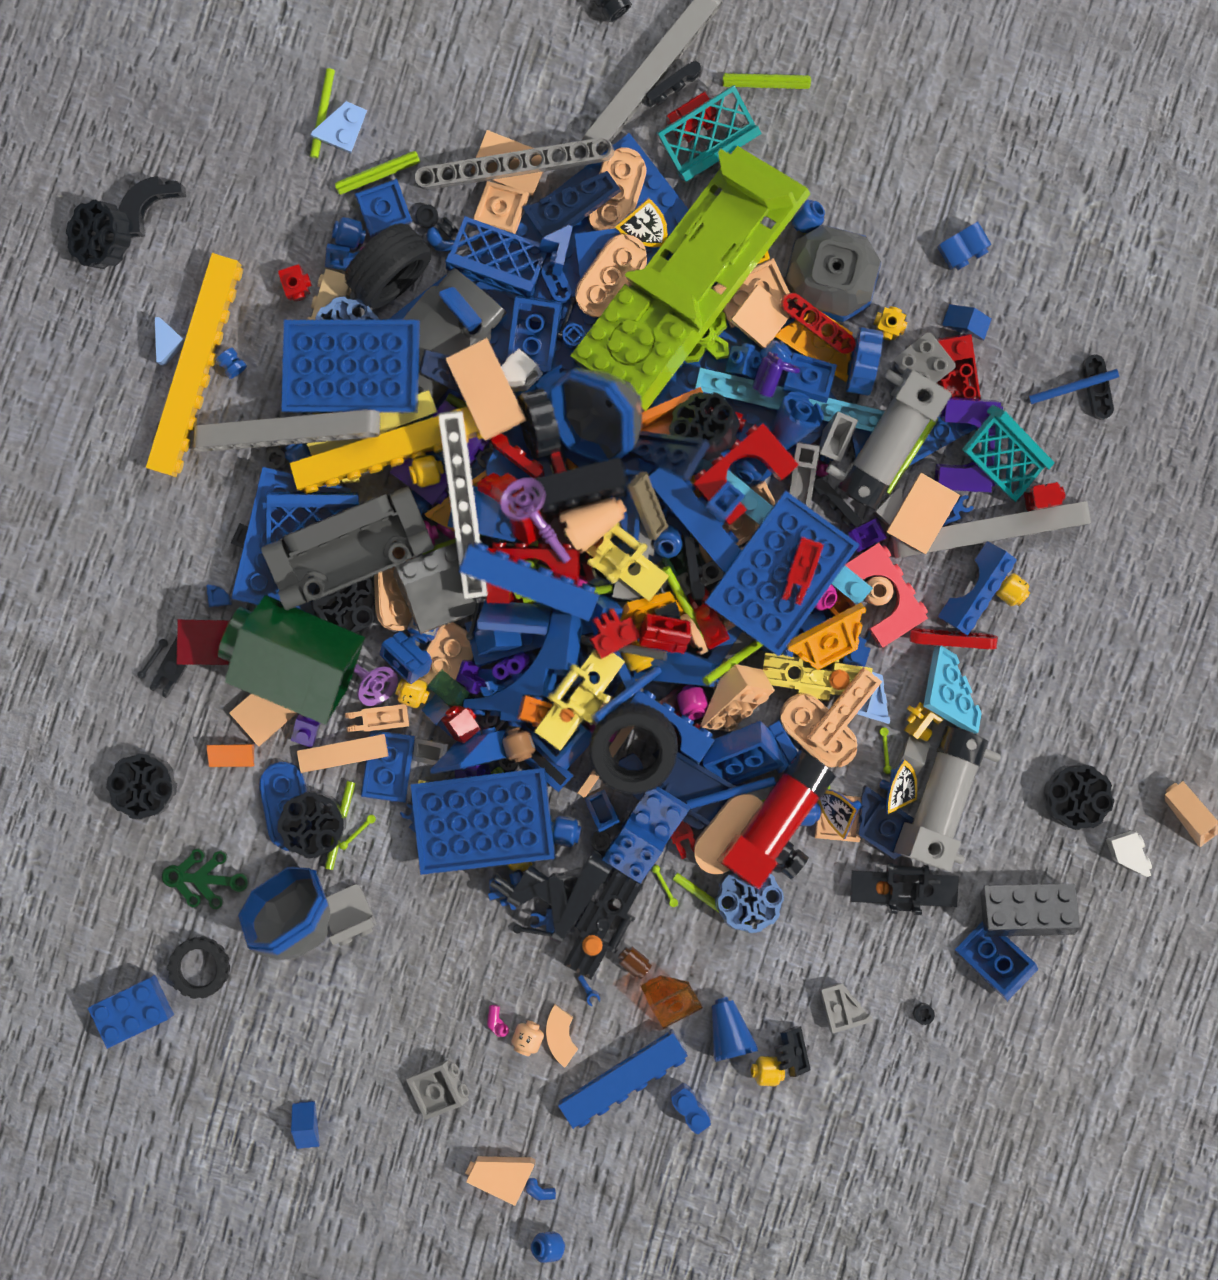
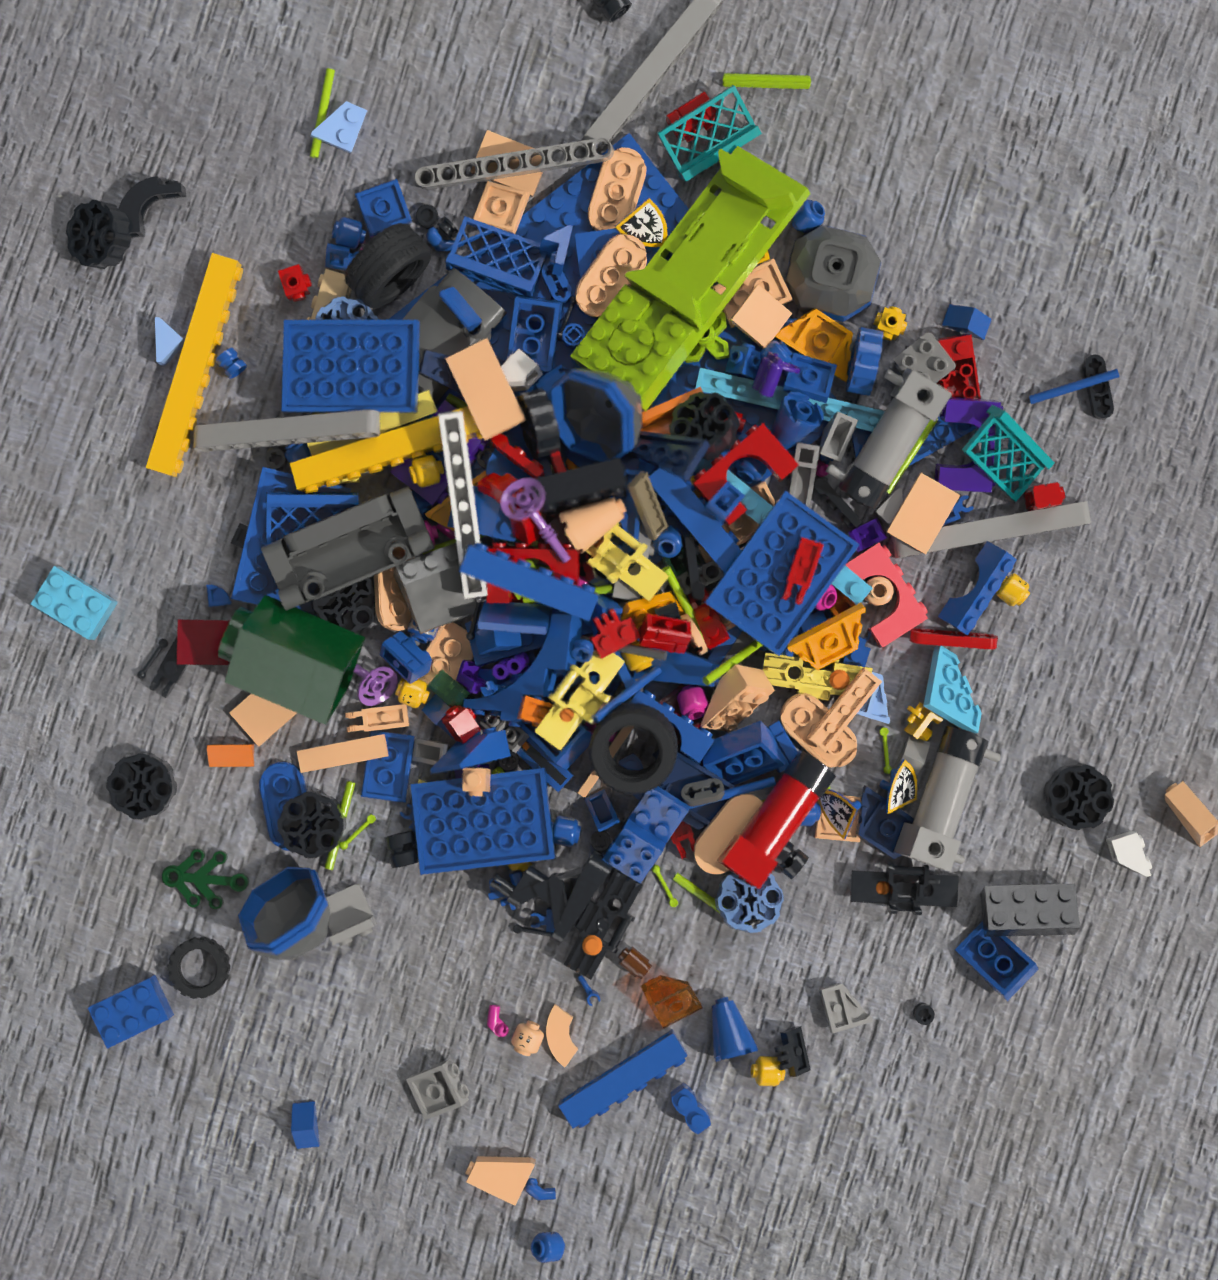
(74, 603): none -> medium azure brick
(305, 731): dark purple bracket -> none
(377, 172): lime axle -> none
(402, 849): none -> black wheel
(476, 781): none -> light nougat brick
(518, 745): medium nougat head -> none
(572, 204): dark blue wing -> none
(583, 650): none -> blue bush
(673, 83): black hinge -> none
(703, 792): none -> dark grey beam
(819, 321): red beam -> none
(963, 246): blue brick -> none

